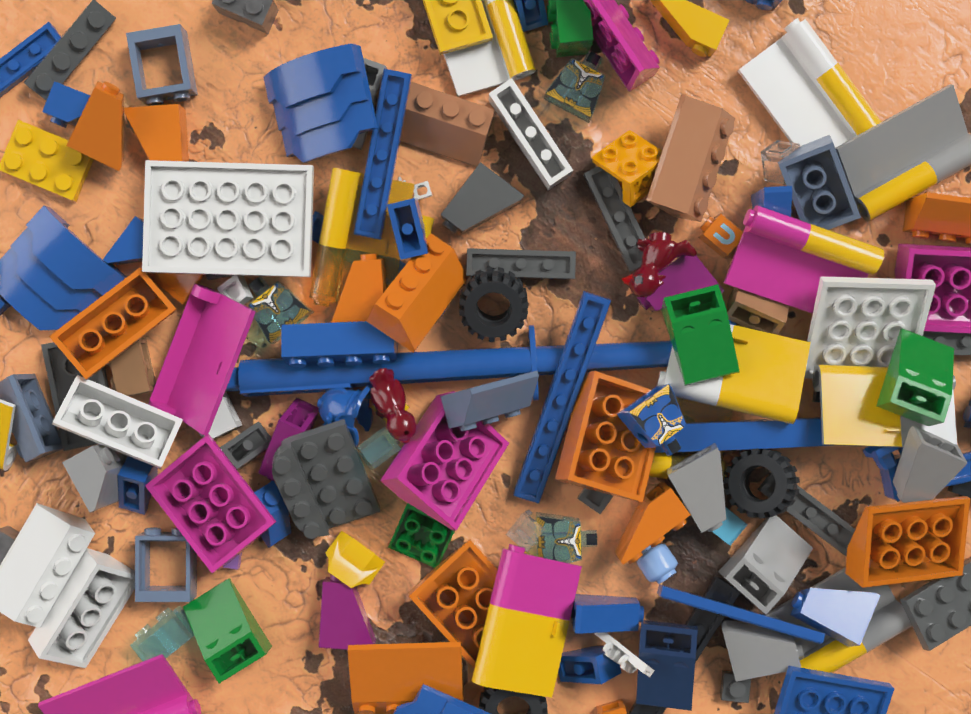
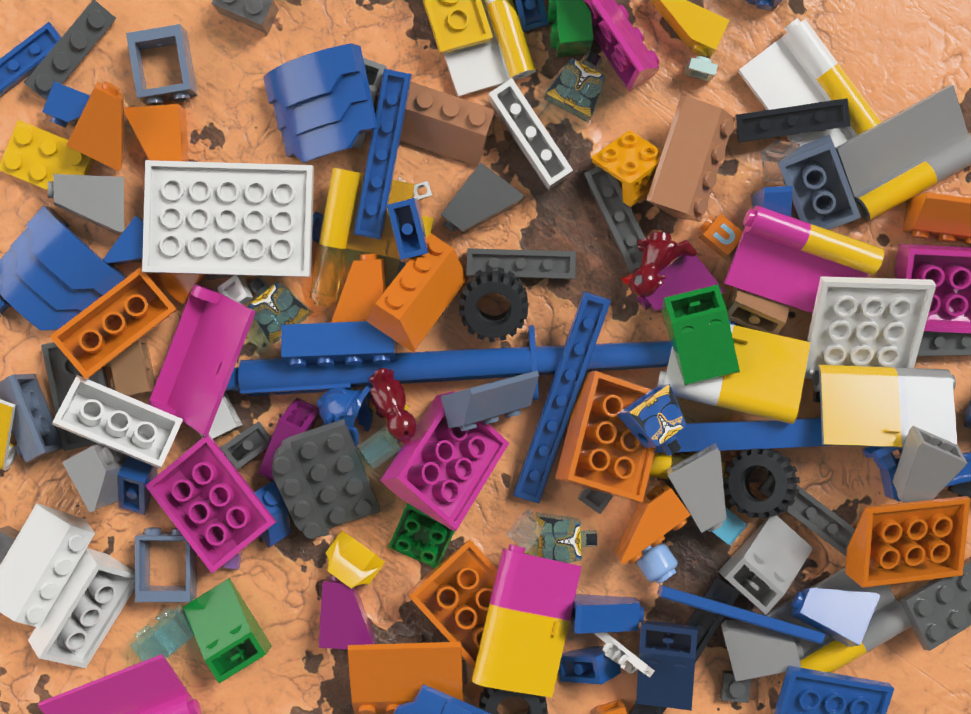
(91, 198): none -> light grey slope
(701, 68): none -> light aqua plate
(792, 120): none -> black plate
(918, 379): green slope -> none

